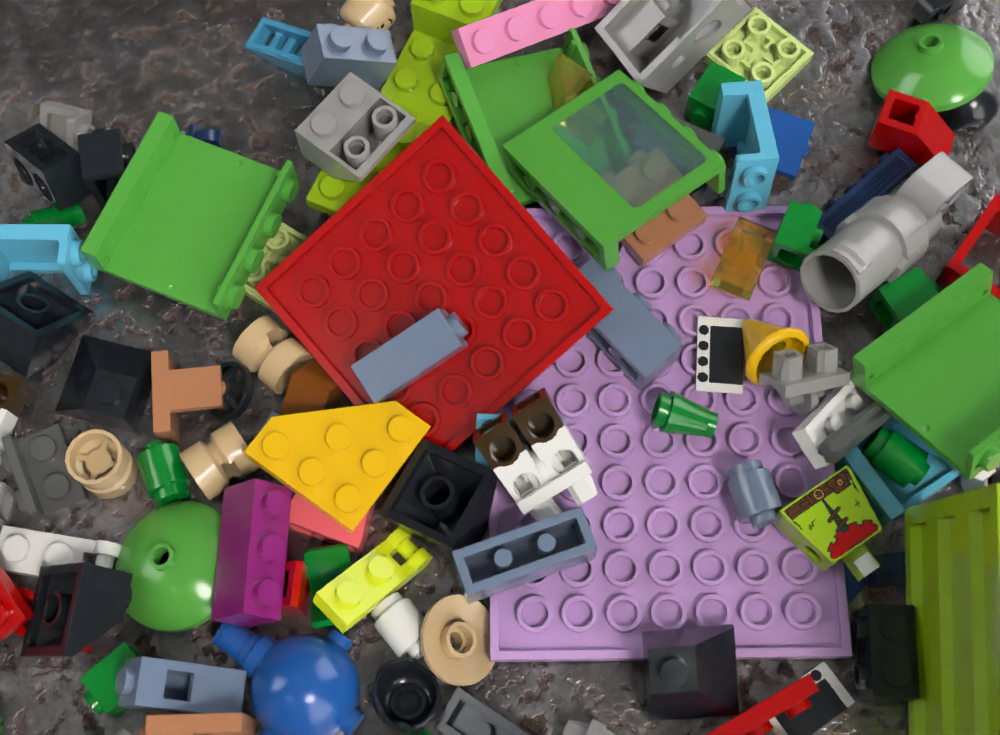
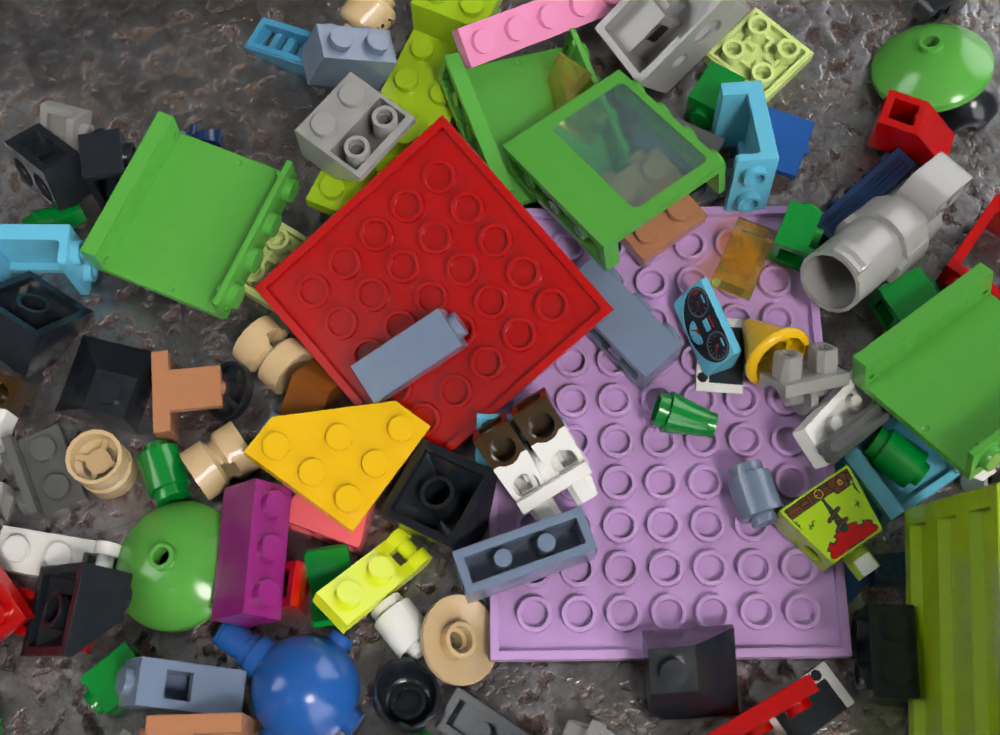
(707, 328): none -> slope

